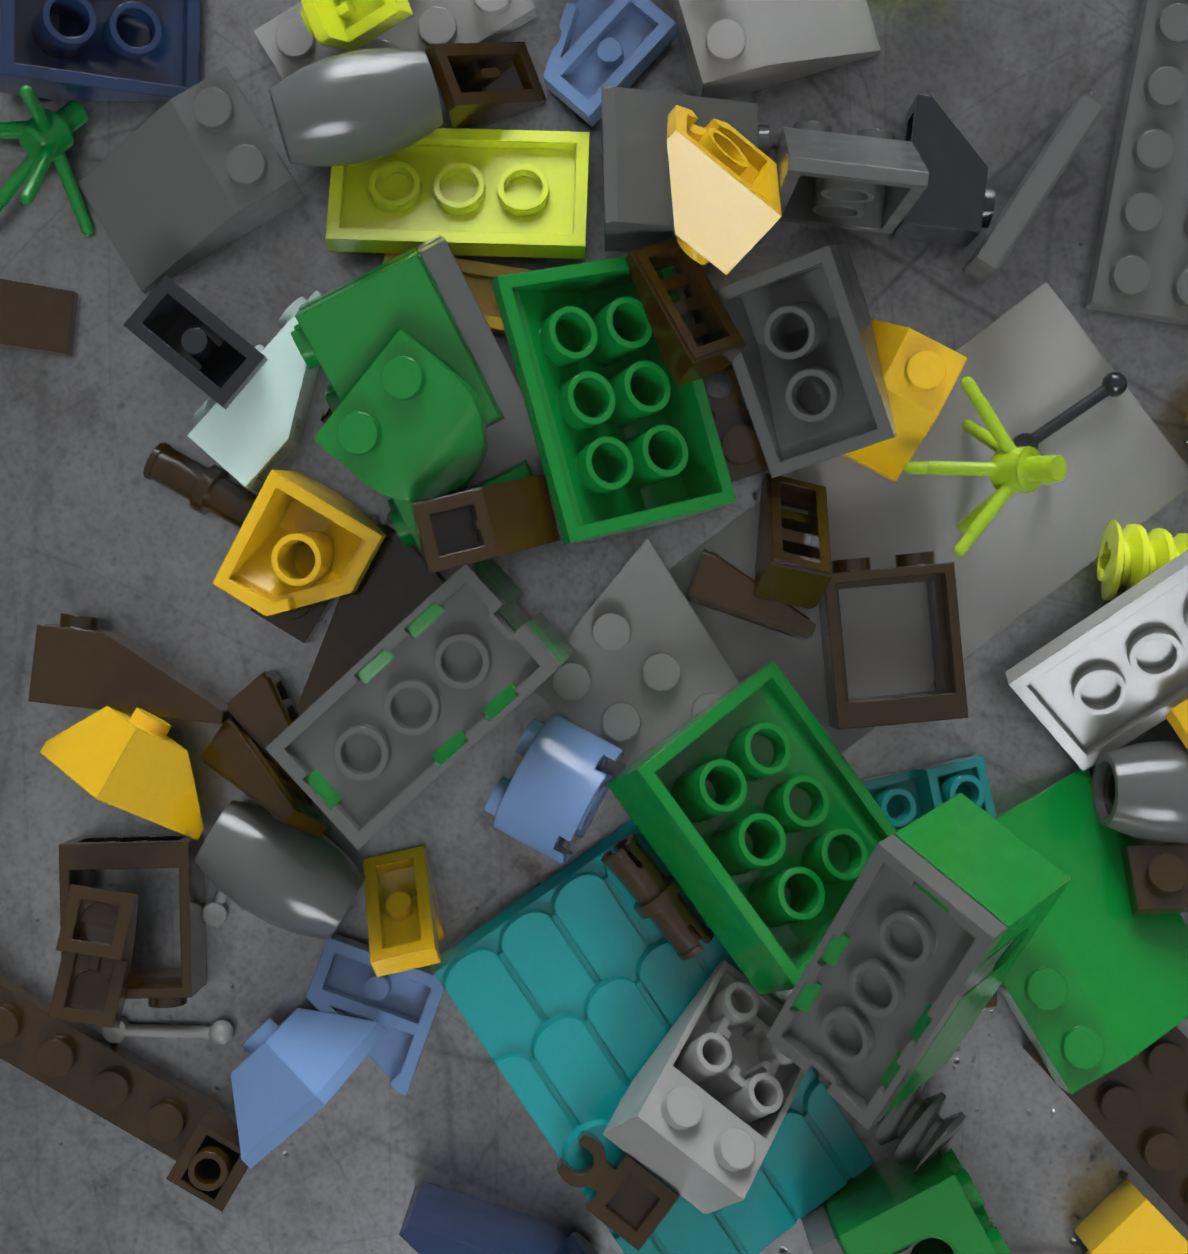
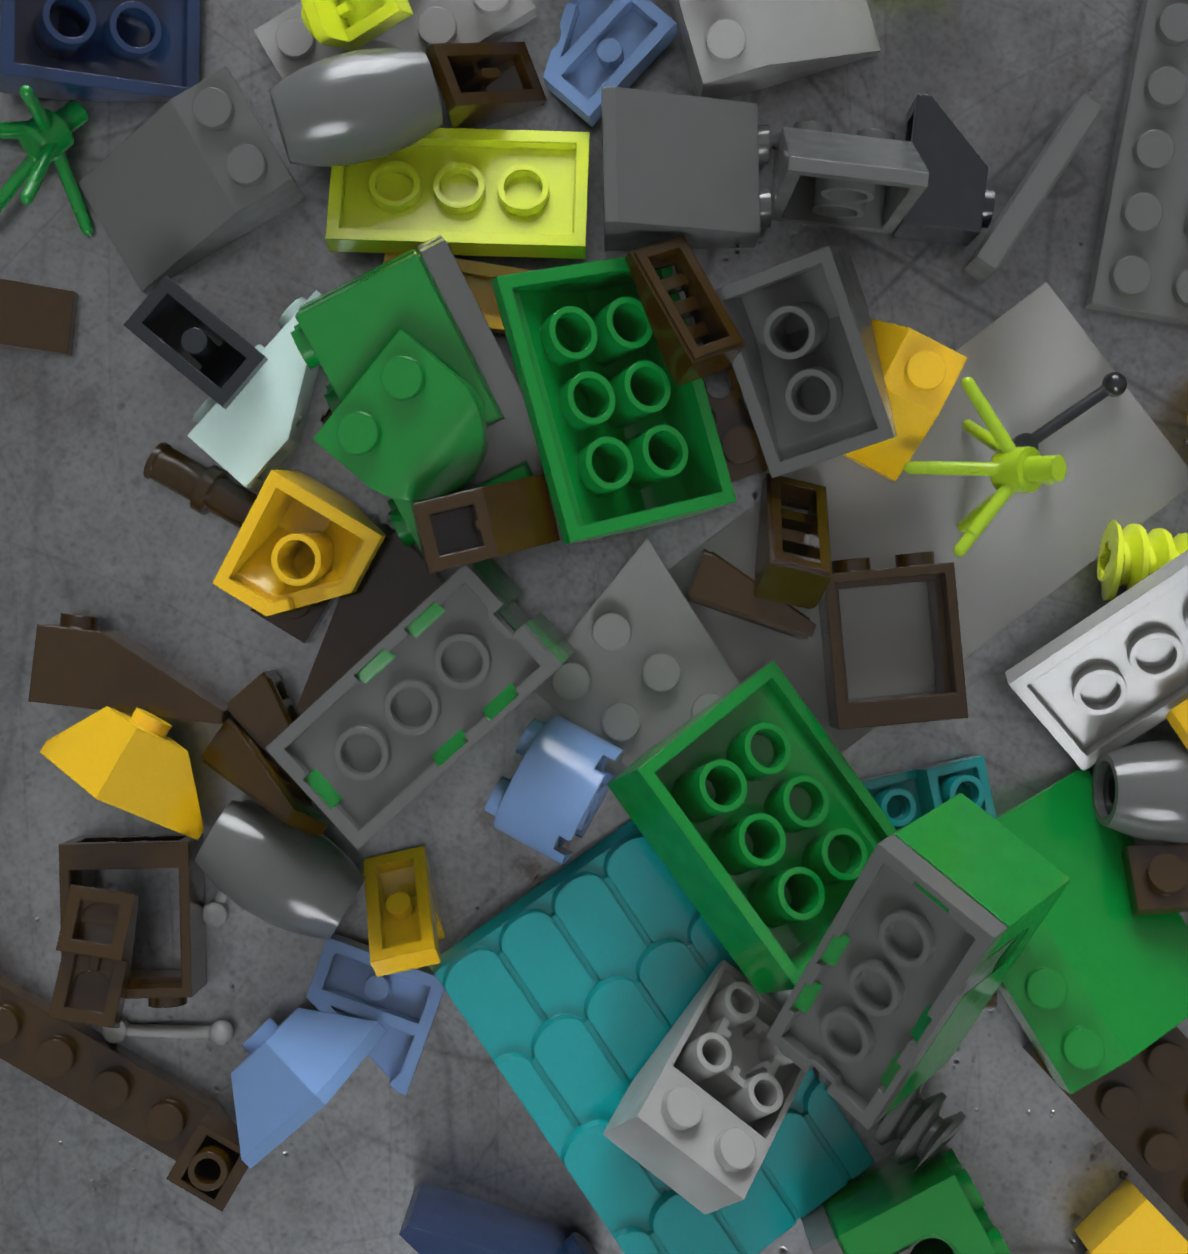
(625, 1193): dark brown plate -> none
(657, 897): dark brown pin -> none
(719, 190): yellow slope -> none

